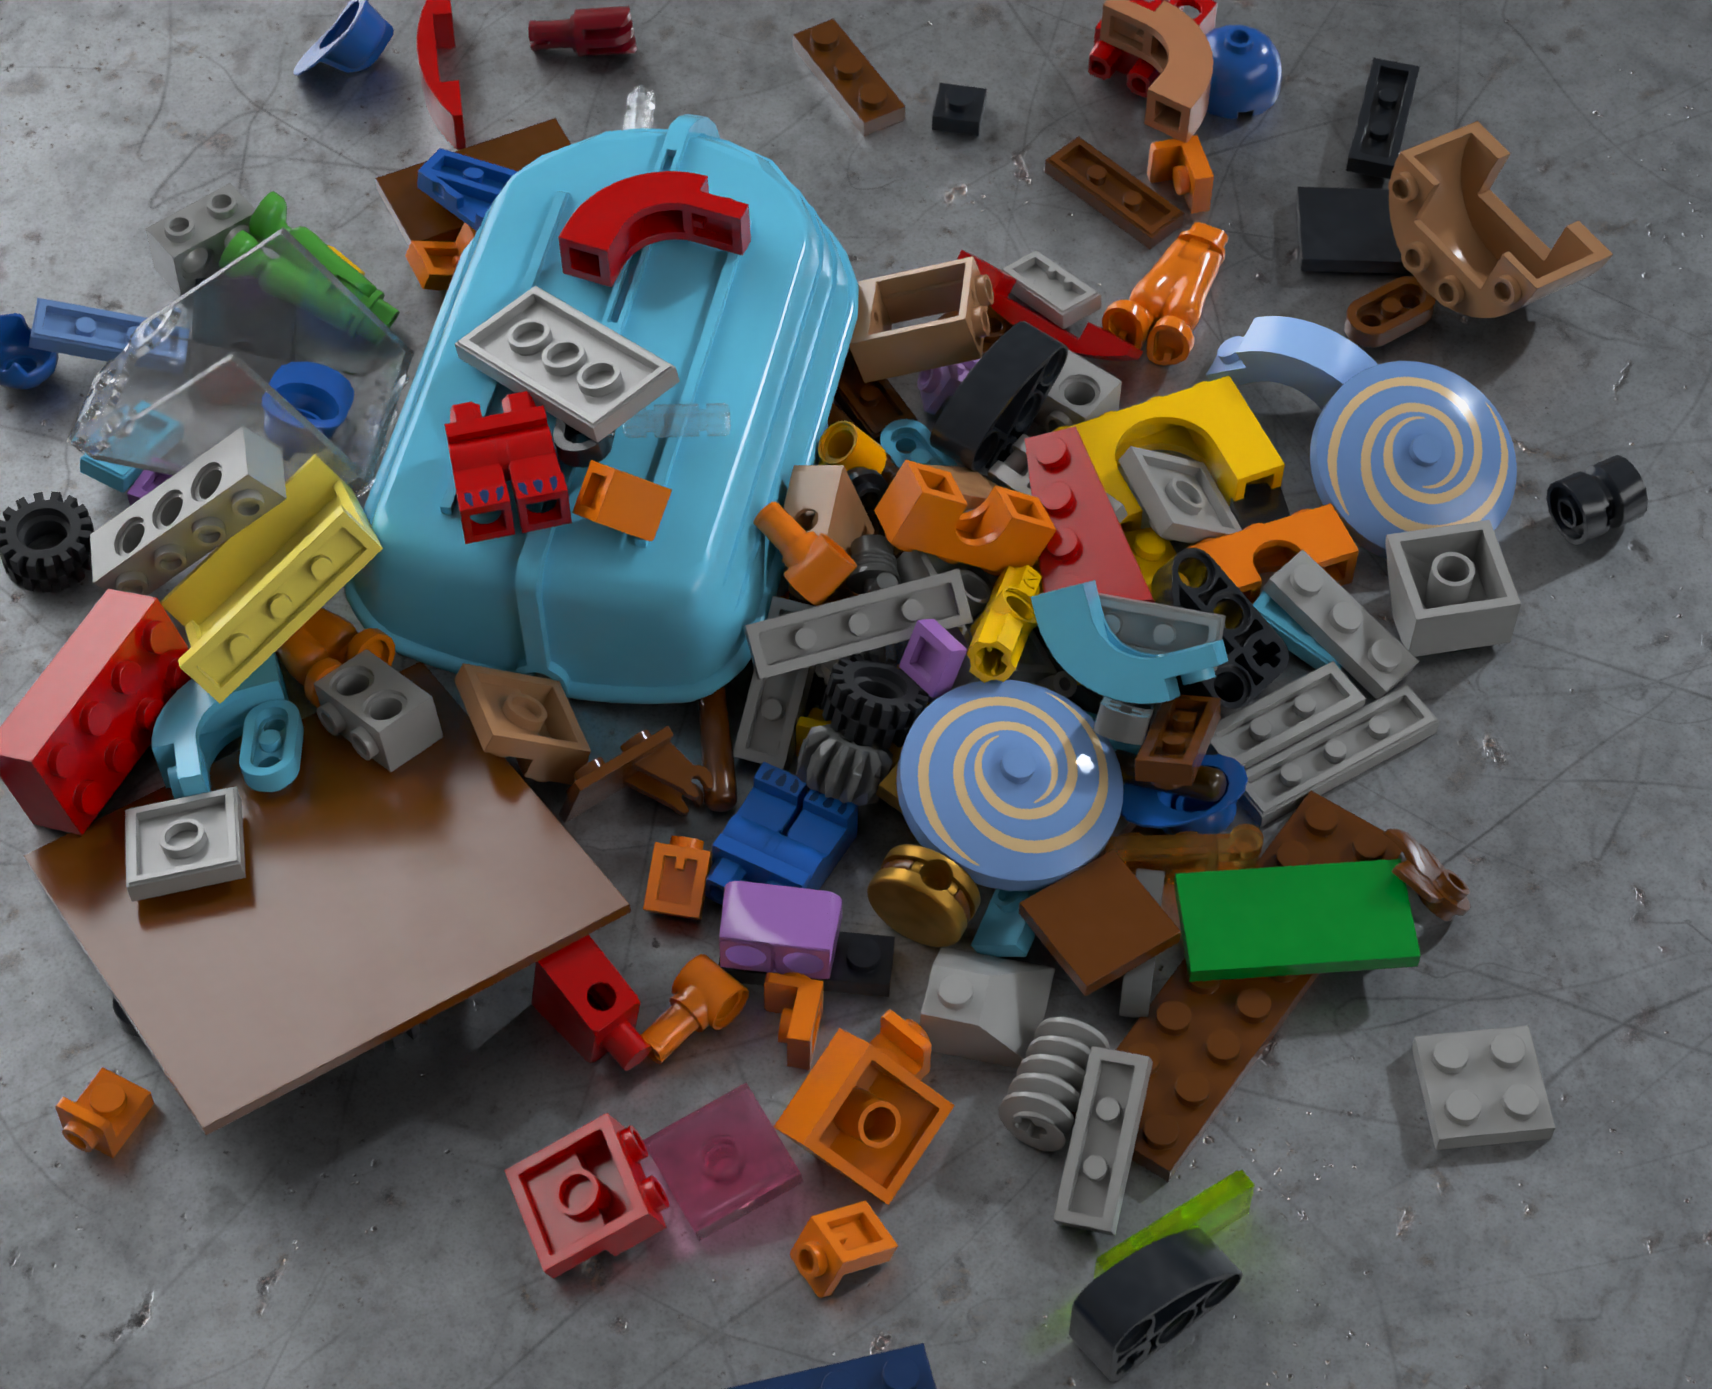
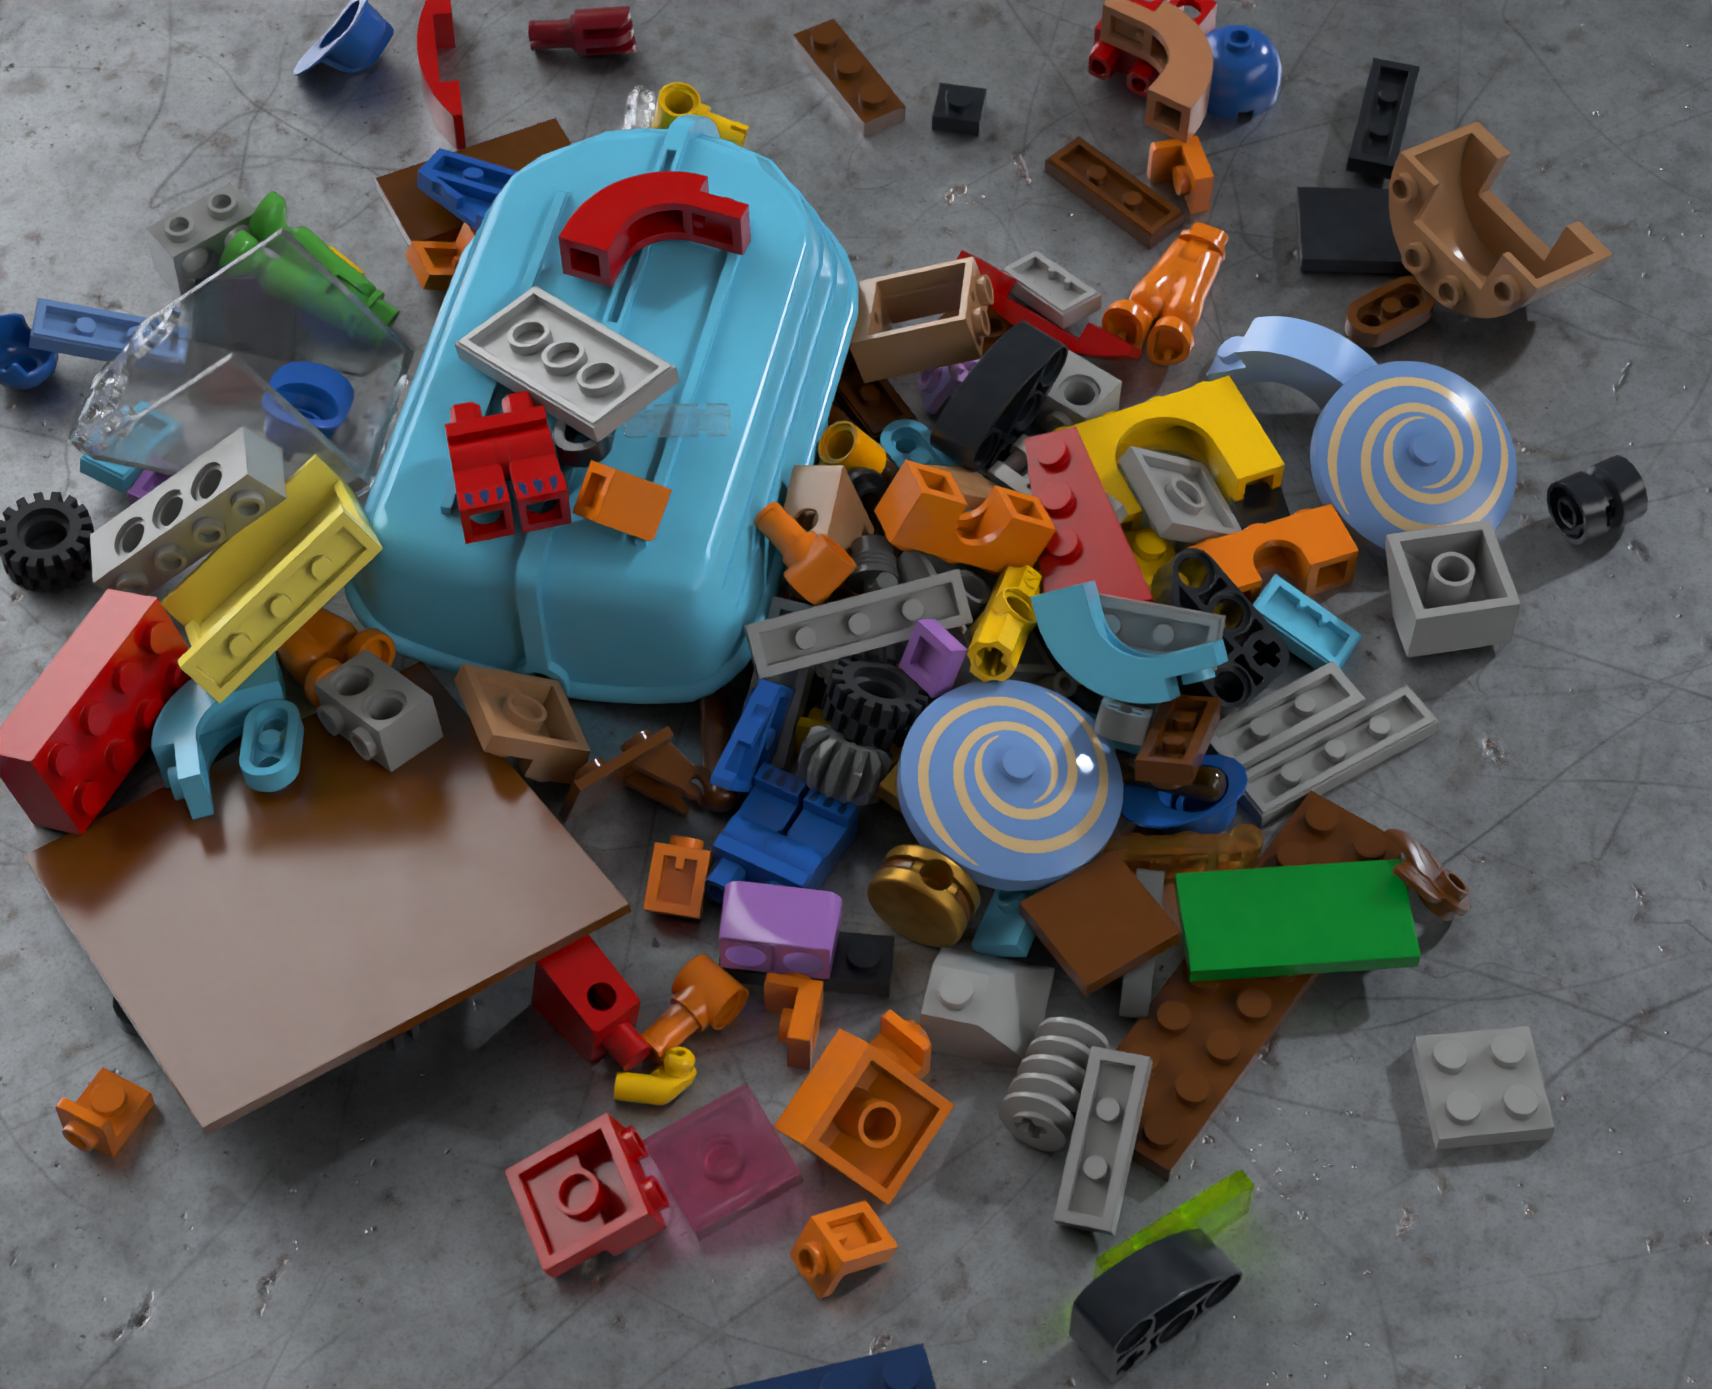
(184, 844): light grey plate -> none
(662, 1084): none -> yellow arm
(681, 99): none -> yellow pin
(754, 736): none -> blue wing
(1340, 624): light grey plate -> none

